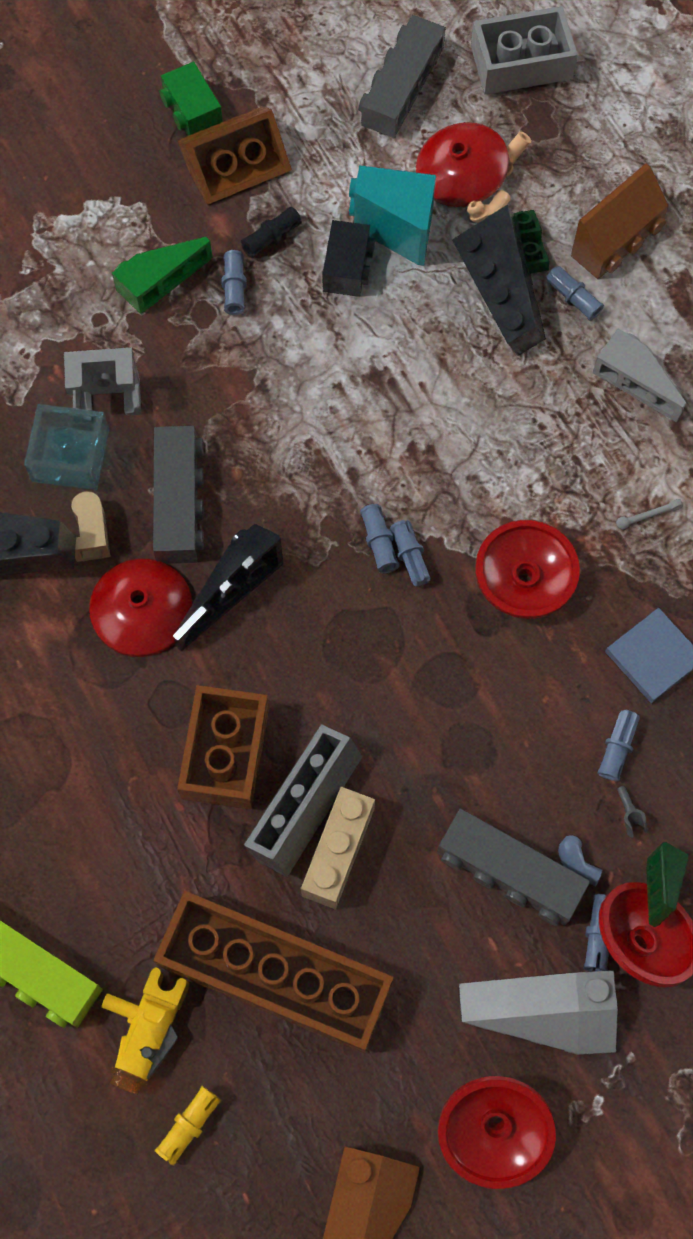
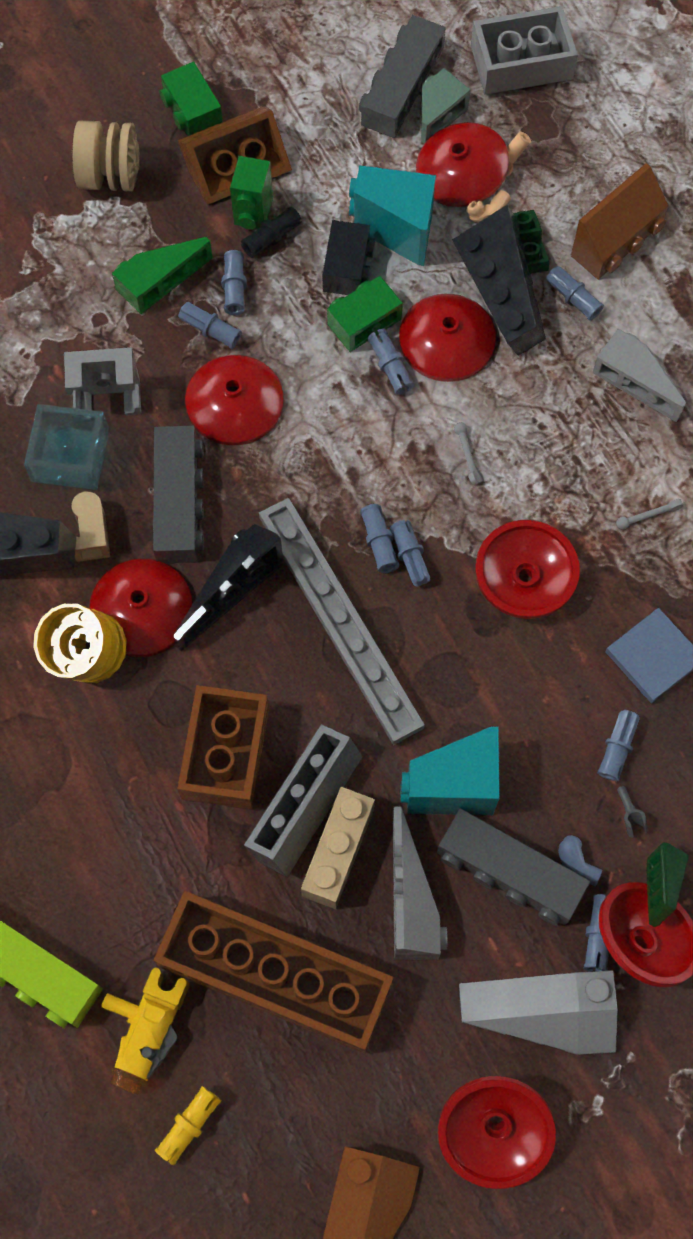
(62, 642): none -> yellow wheel
(105, 156): none -> tan wheel
(210, 324): none -> sand blue axle
(236, 415): none -> red dish
(251, 192): none -> green brick
(342, 623): none -> light grey plate
(364, 312): none -> green brick
(391, 361): none -> sand blue pin
(415, 912): none -> light grey wedge
(442, 102): none -> sand green slope
(442, 351): none -> red dish
(455, 777): none -> teal slope
(474, 476): none -> light grey hinge

